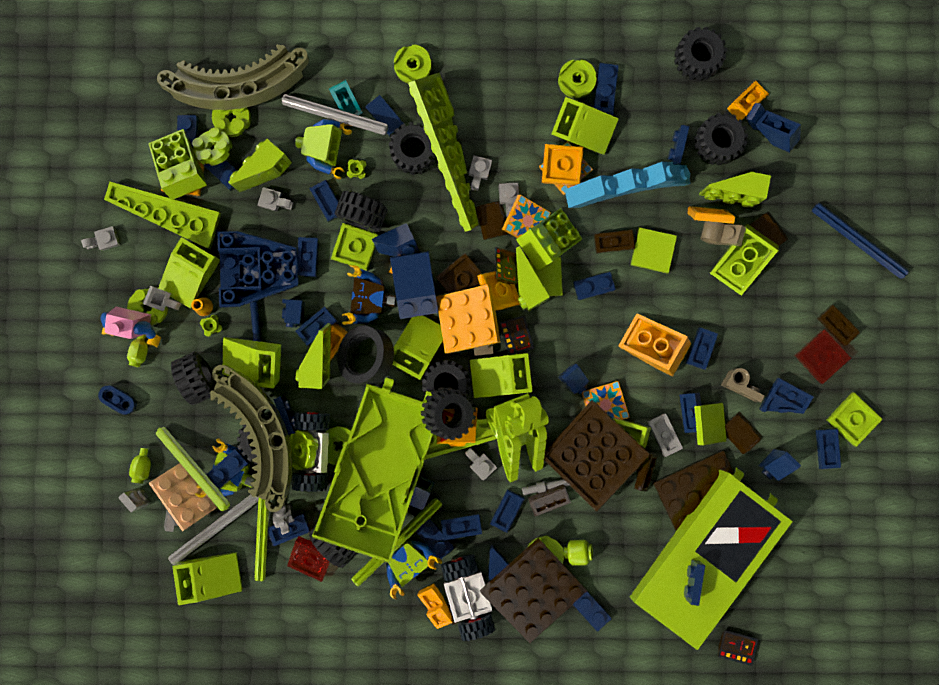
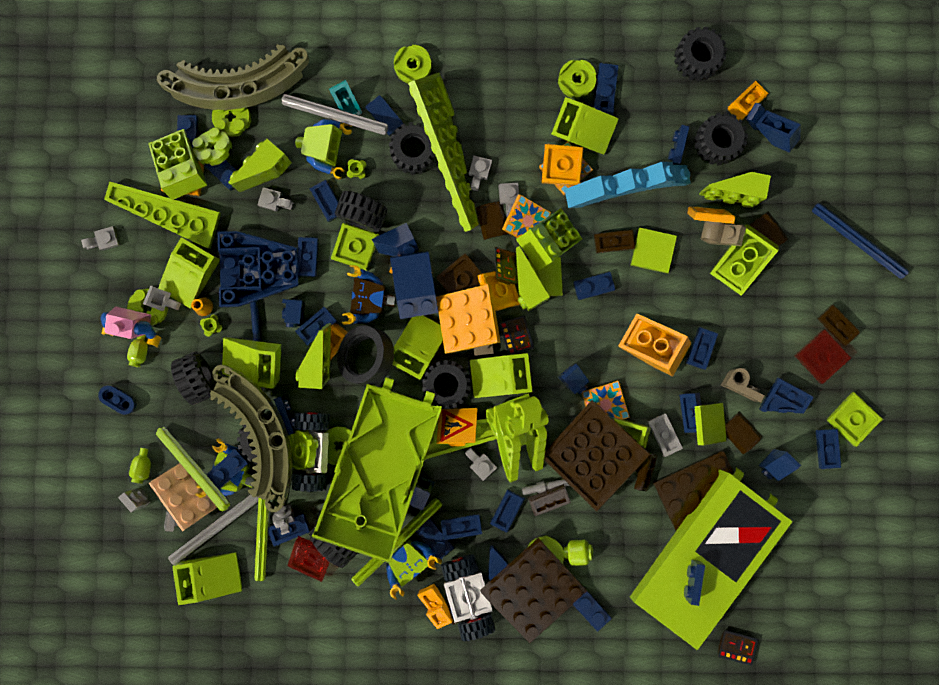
(462, 417): black tyre -> none

